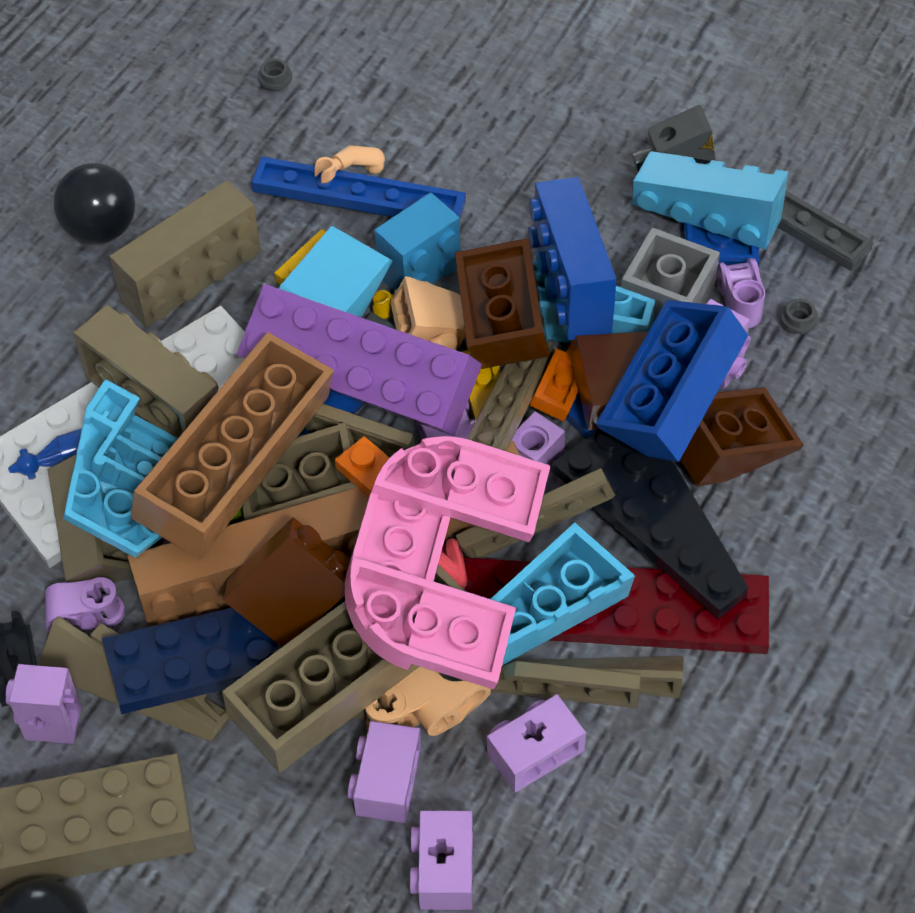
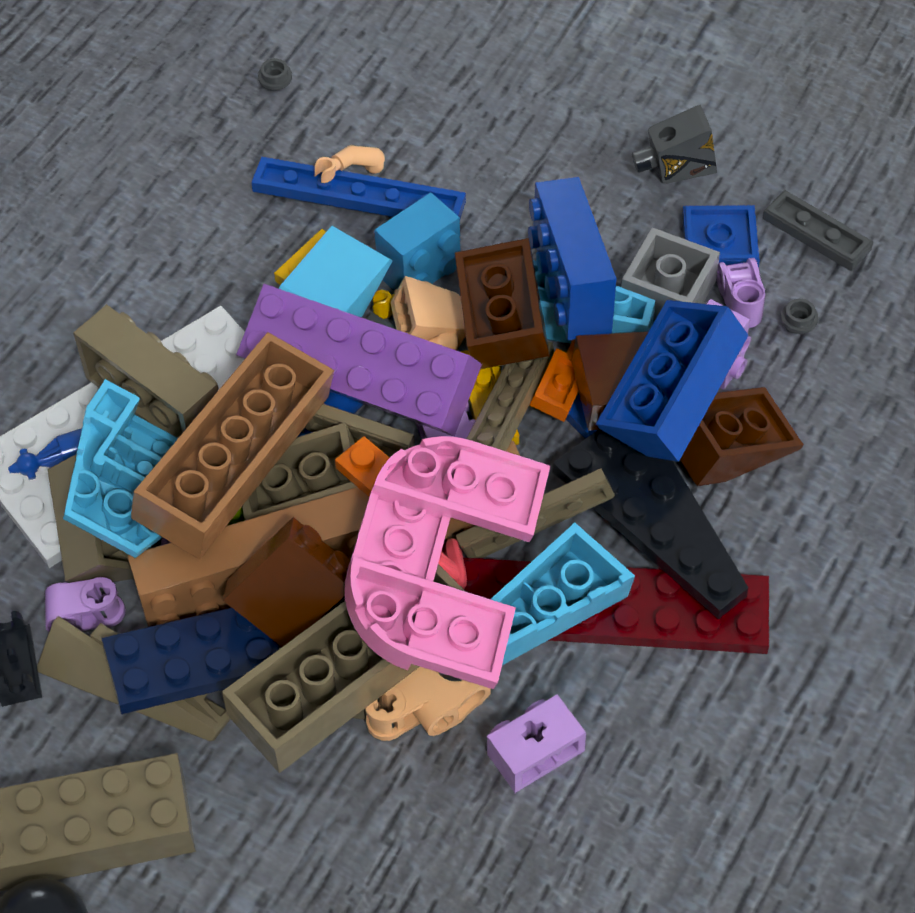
(44, 703): lavender brick -> none
(94, 203): black piece -> none
(186, 253): dark tan brick -> none
(386, 771): lavender brick -> none
(447, 884): lavender brick -> none
(542, 435): lavender brick -> none
(594, 680): dark tan wedge -> none
(713, 197): medium azure wedge -> none

